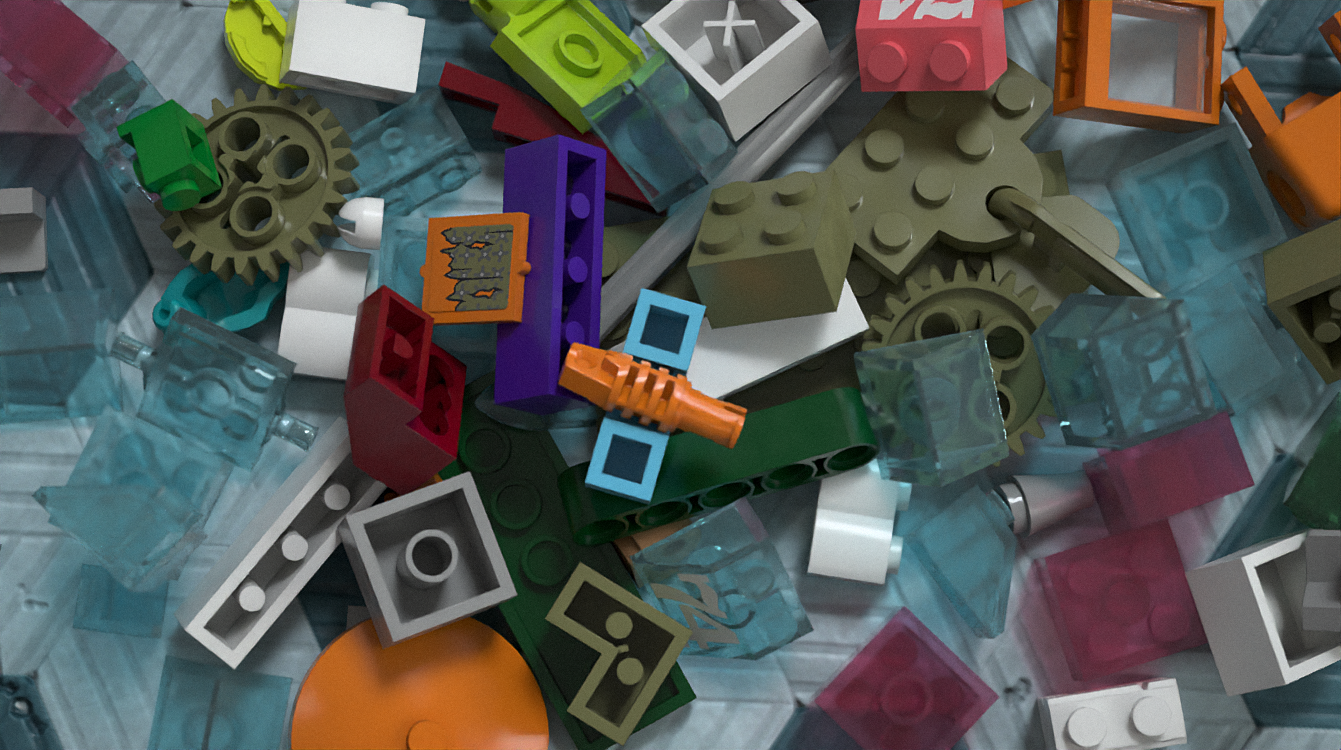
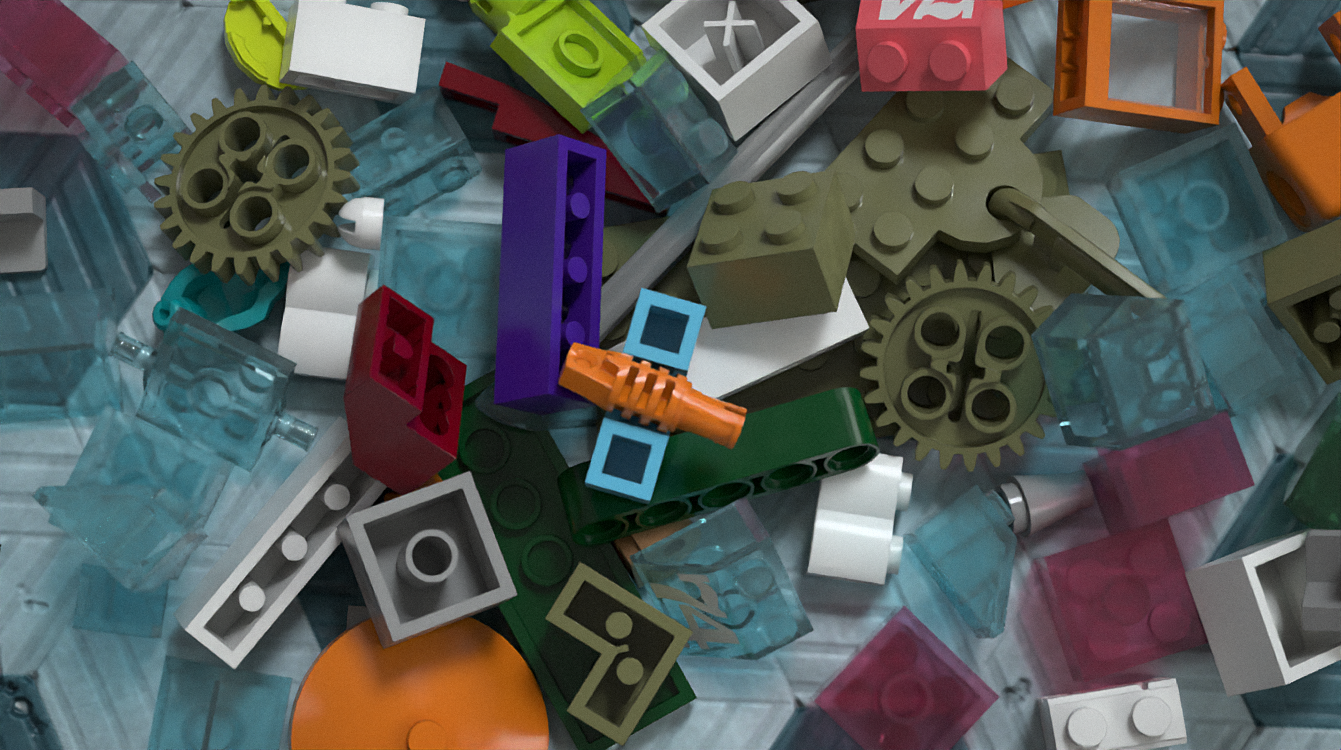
(171, 155): green brick -> none
(476, 269): piece -> none
(933, 408): clear light blue slope -> none

